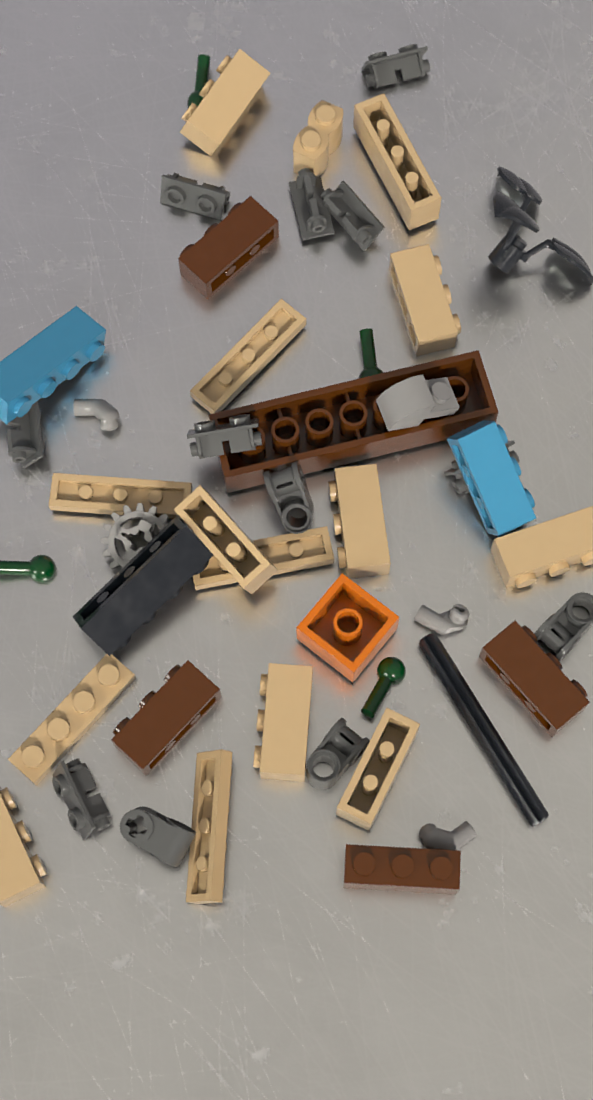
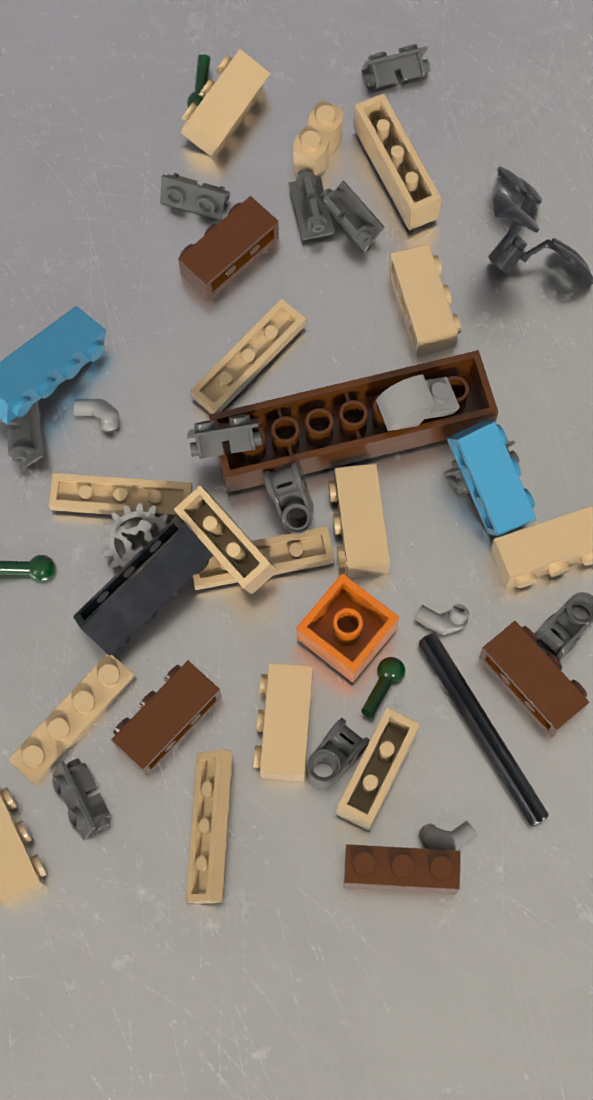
(163, 838): dark grey piece -> none
(368, 353): dark green bar -> none

